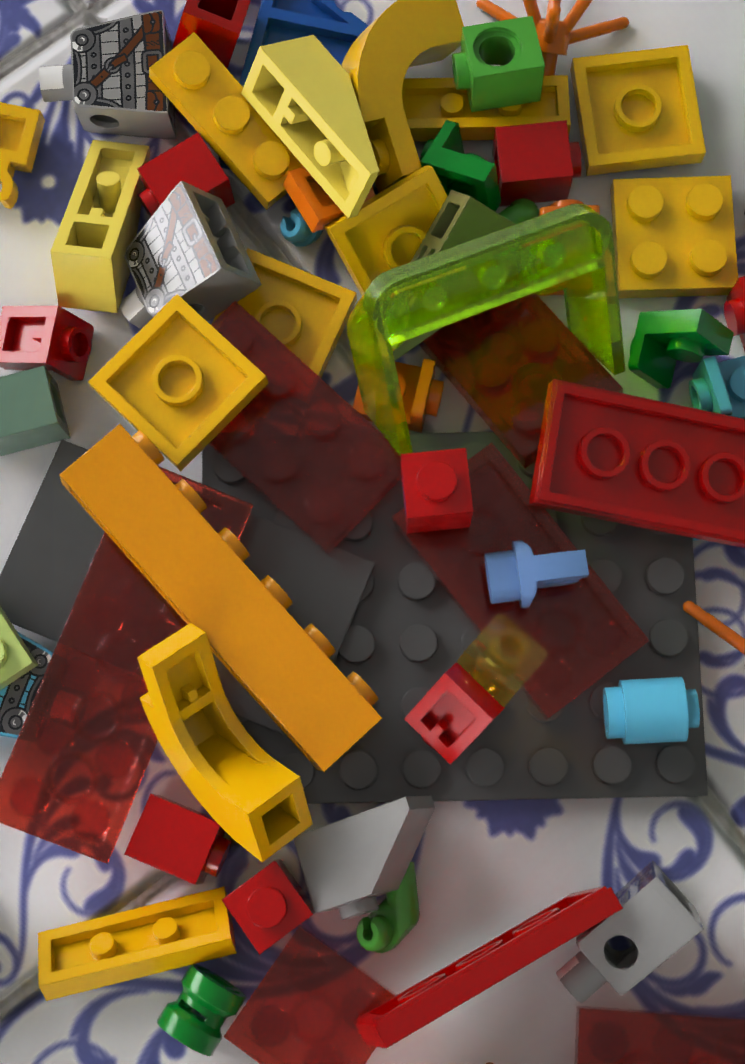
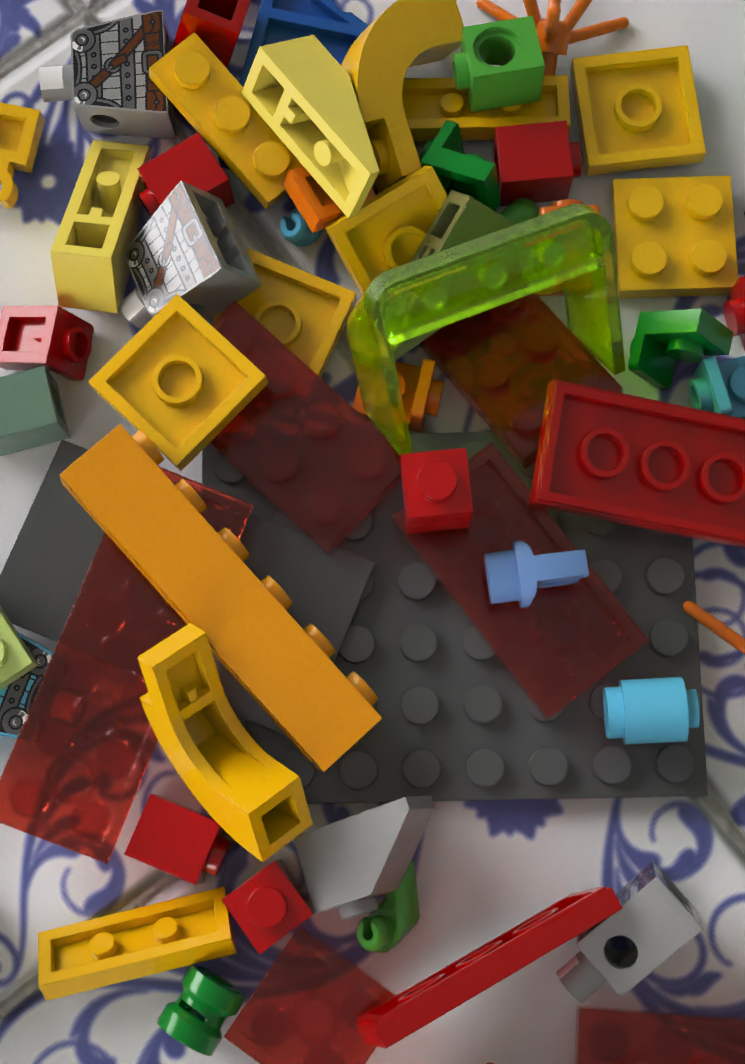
(453, 713): red bracket -> none
(502, 658): clear yellow bracket -> none

